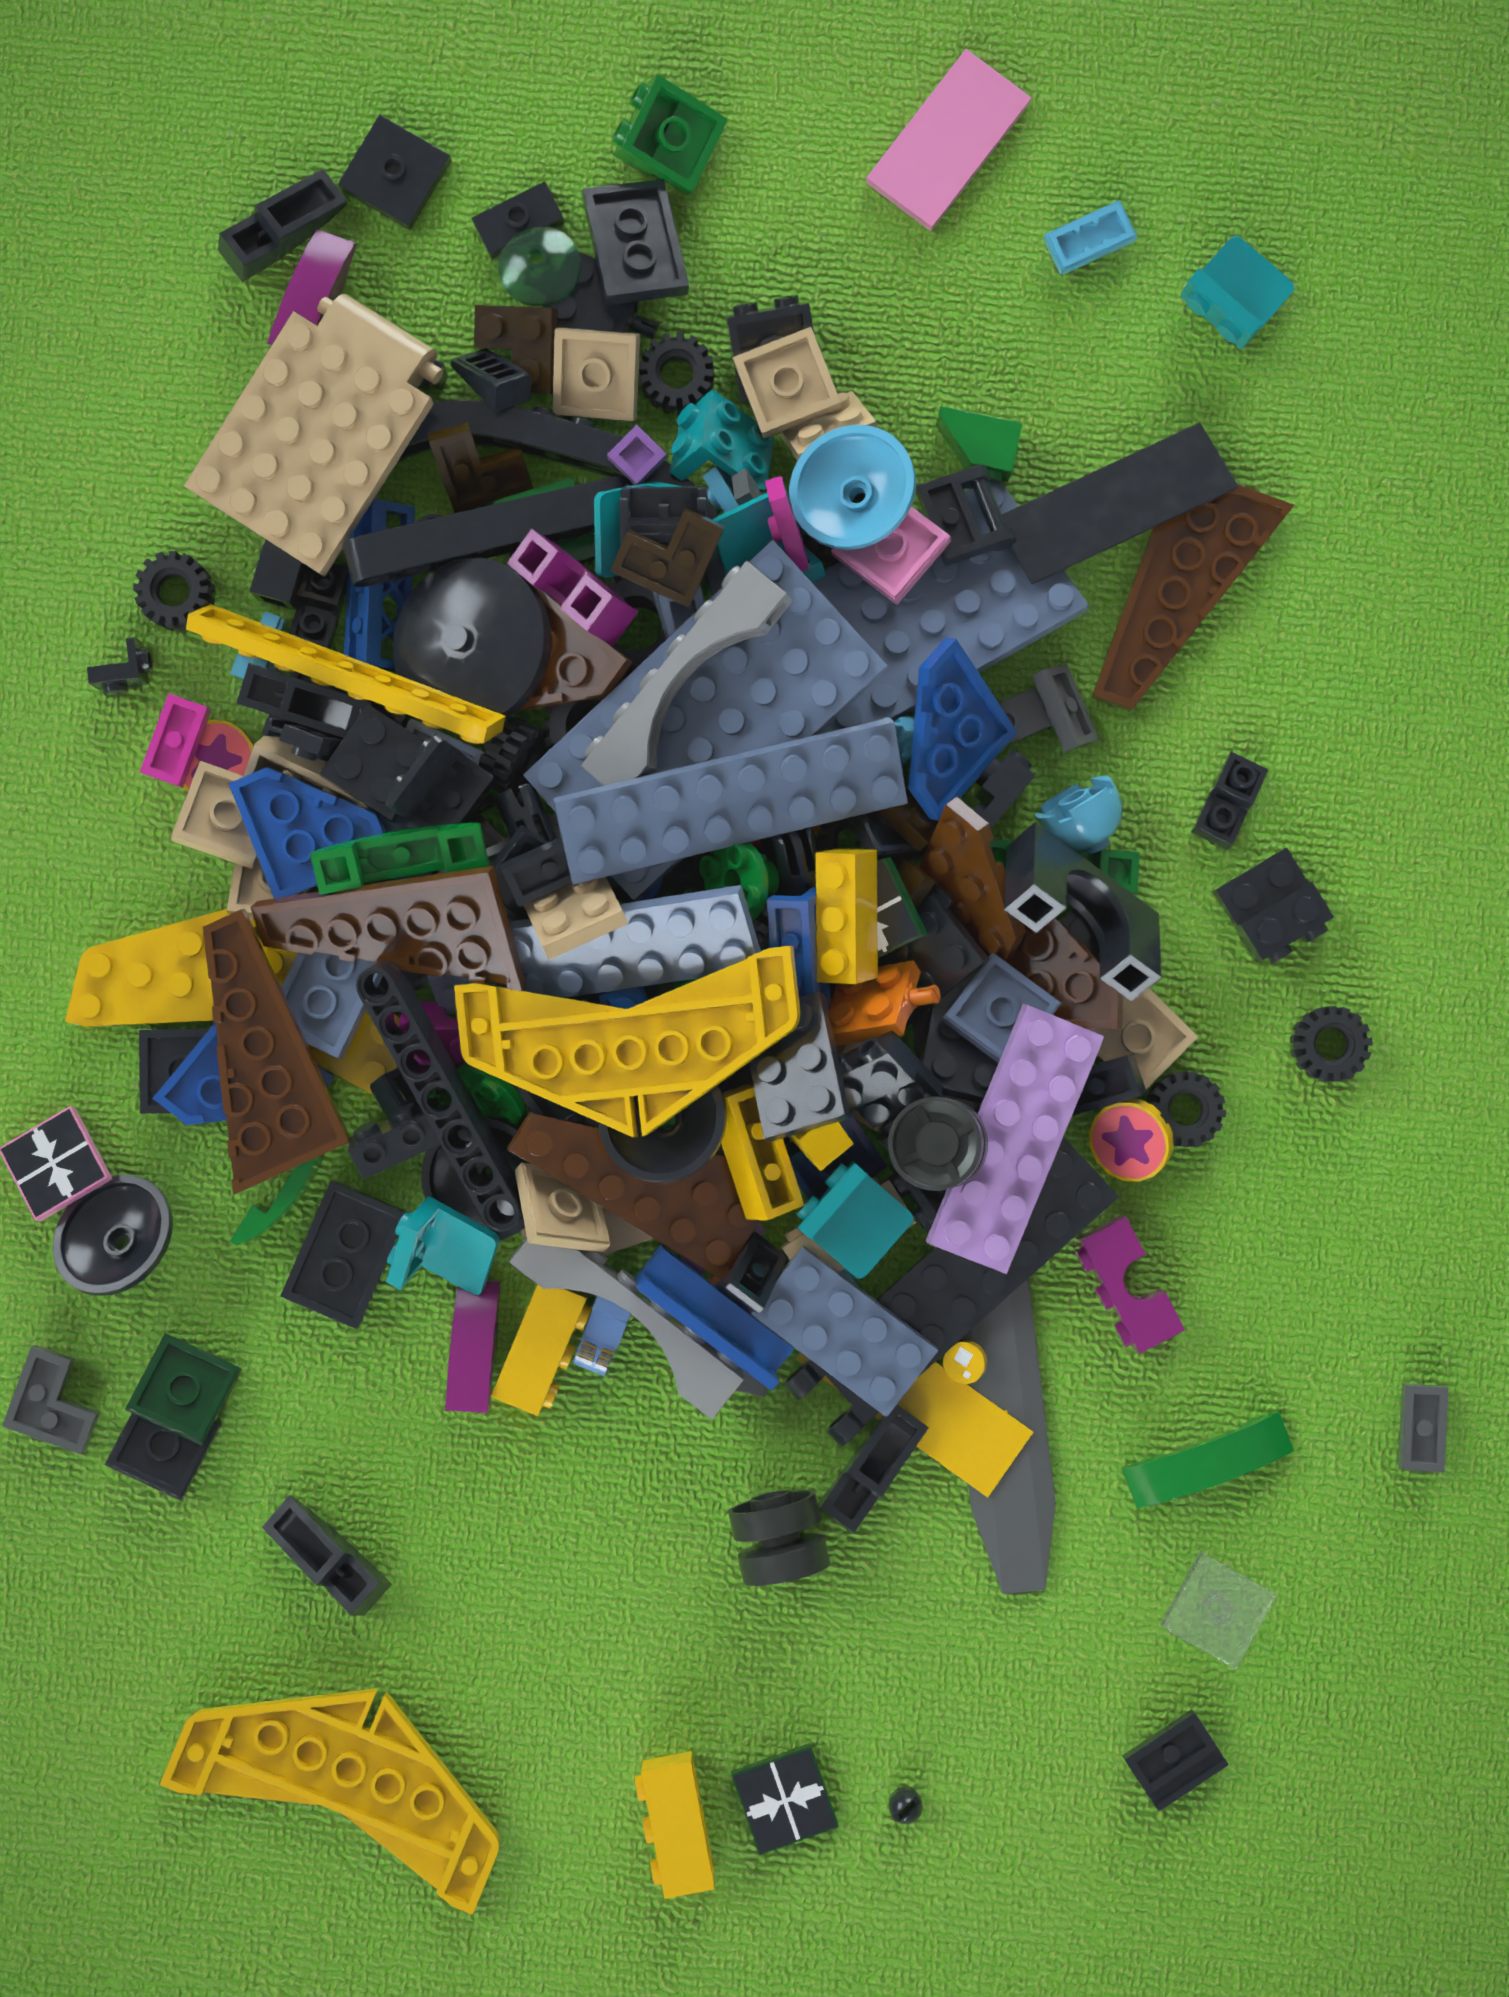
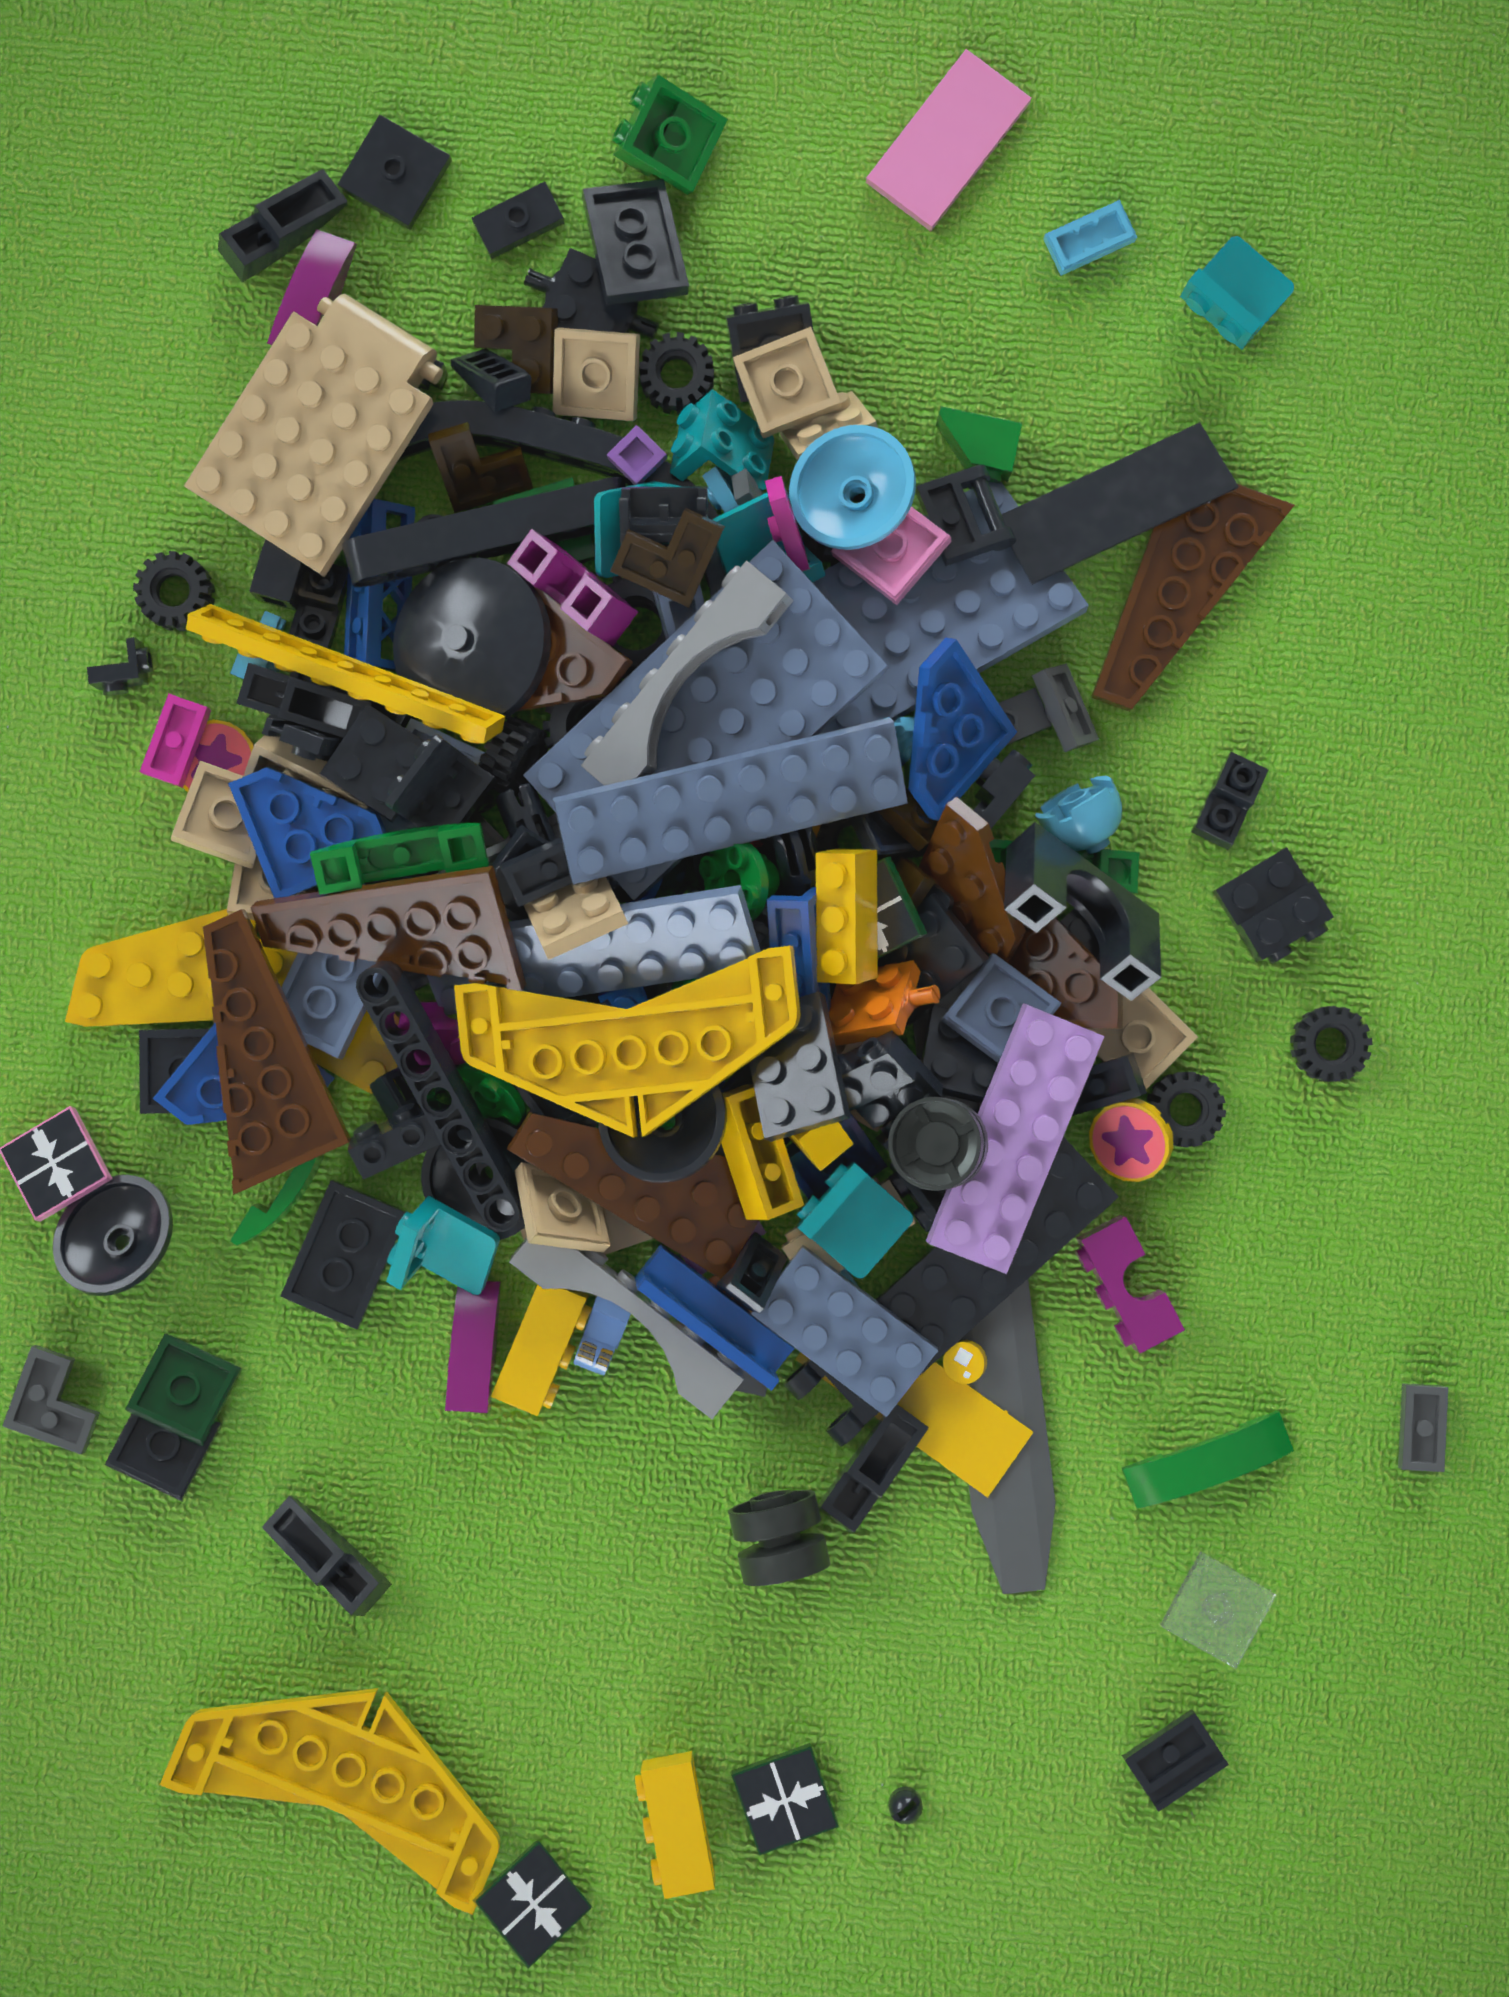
(532, 1904): none -> black tile
(541, 282): clear green dish -> none

